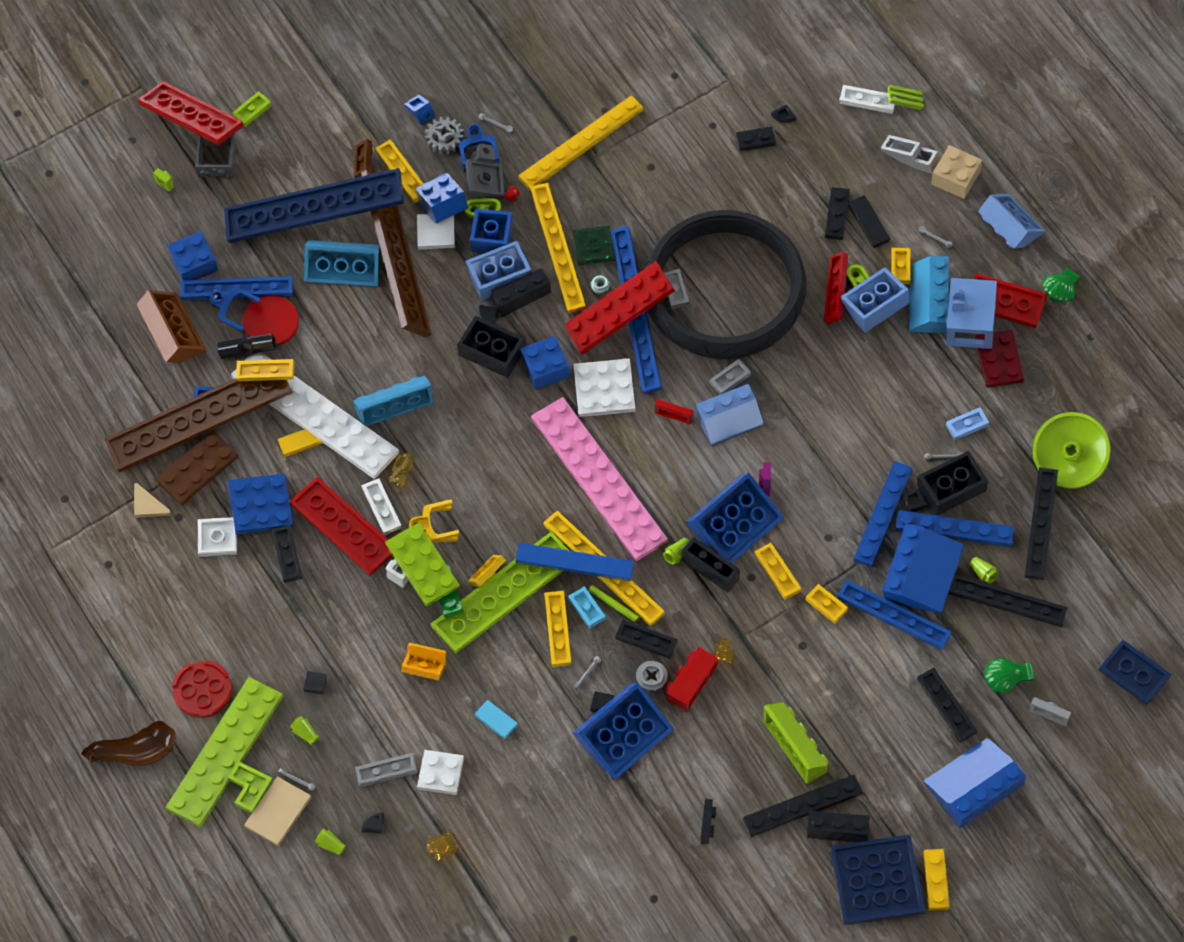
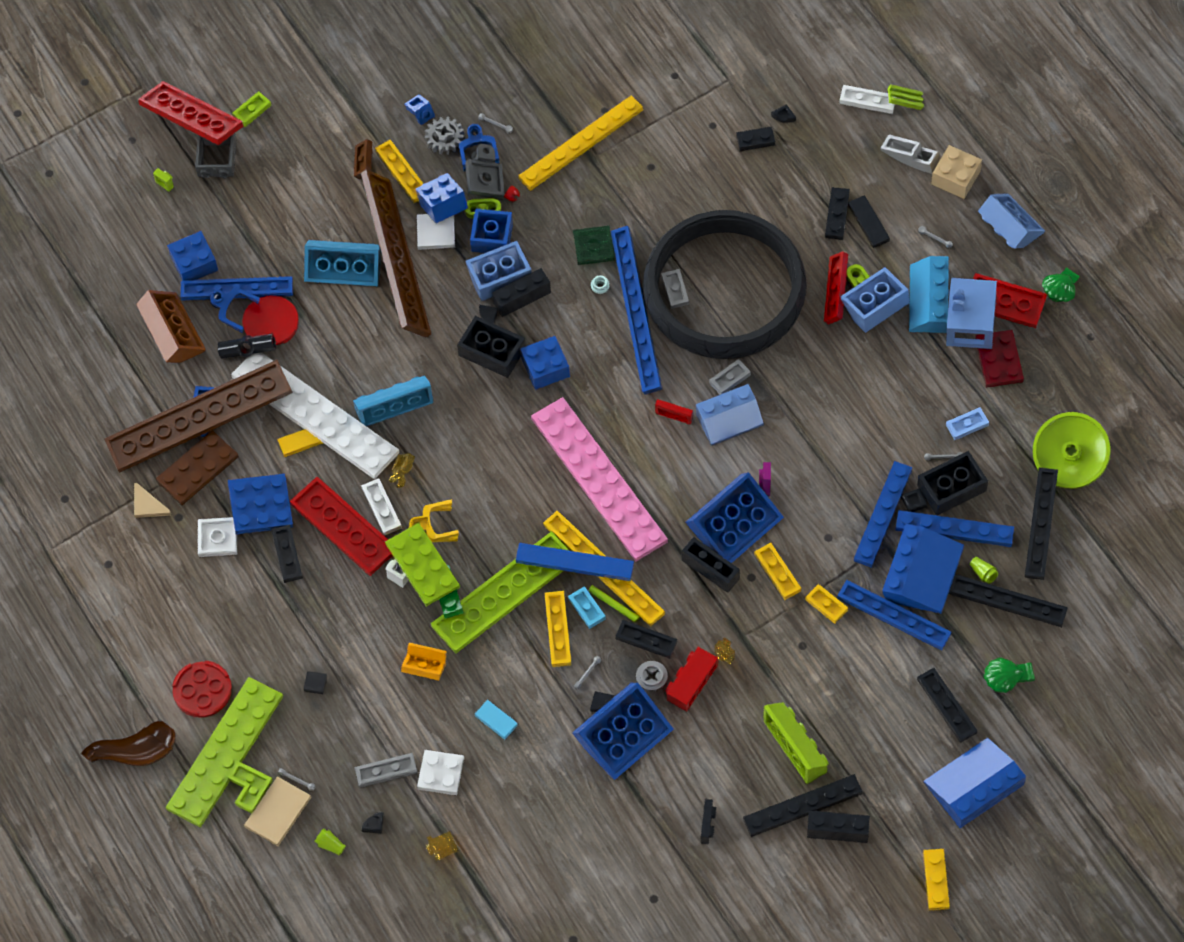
(265, 370): yellow plate -> none
(304, 730): lime cone -> none
(314, 205): dark blue plate -> none
(486, 571): yellow plate -> none
(558, 248): yellow plate -> none
(604, 387): white plate -> none
(619, 307): red plate -> none
(673, 553): lime cone -> none
(877, 879): dark blue plate -> none
(901, 264): yellow plate -> none
(1050, 711): light grey plate -> none
(1134, 672): dark blue plate -> none

